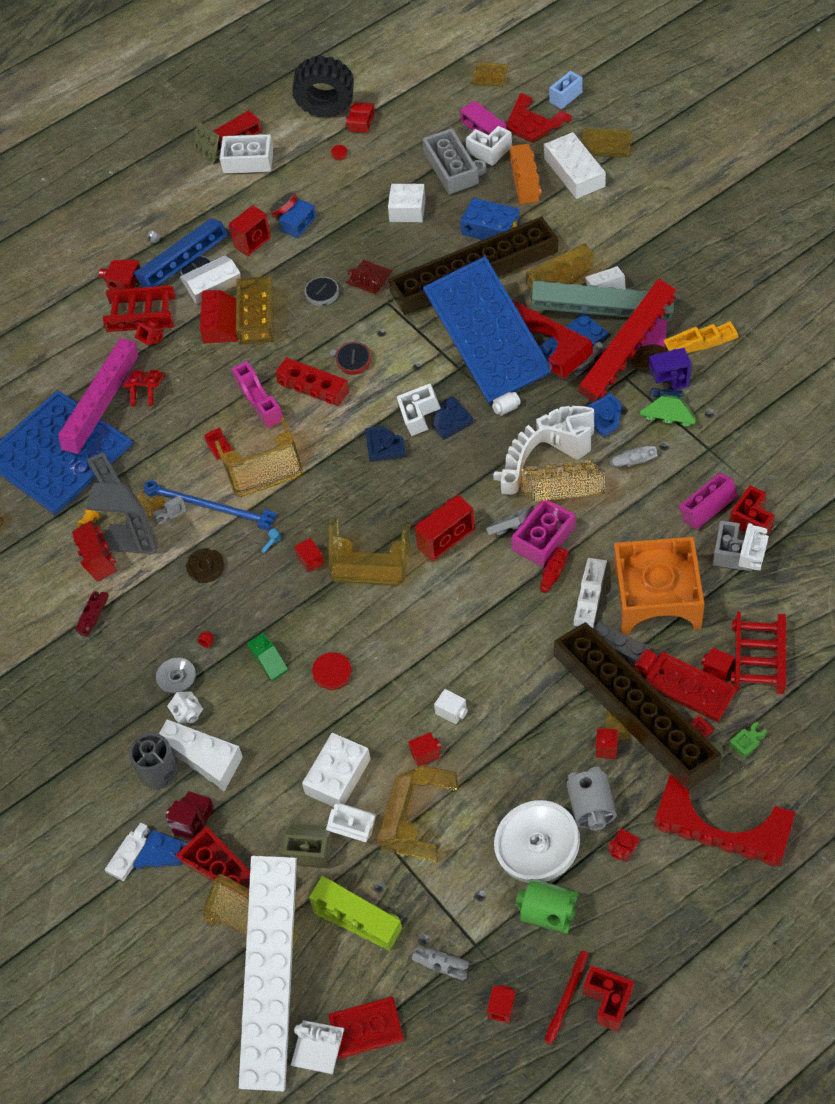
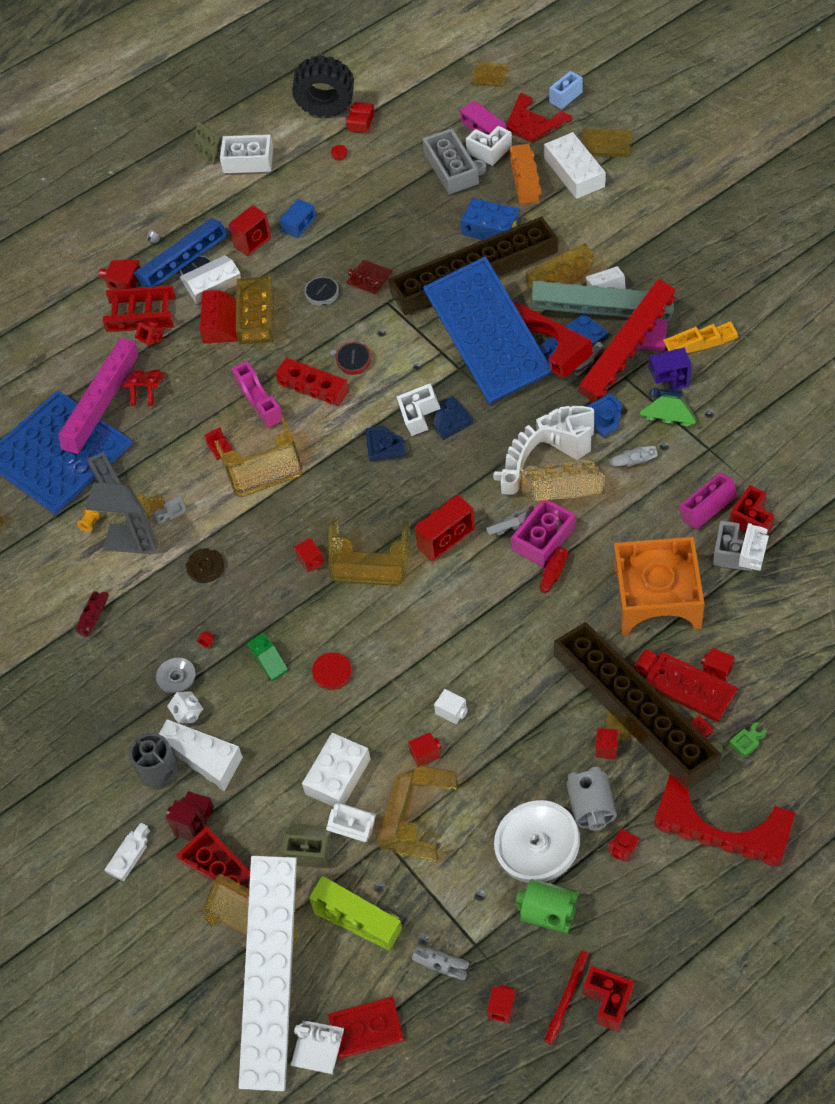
(94, 550): red wedge -> none
(159, 851): blue wing -> none
(242, 125): red brick -> none
(264, 520): blue hinge -> none
(275, 538): dark azure hand -> none
(283, 204): tile -> none
(406, 203): white brick -> none
(506, 403): white brick -> none
(590, 592): white slope -> none
(621, 643): dark grey plate -> none
(641, 358): dark brown dish -> none
(777, 645): red fence -> none

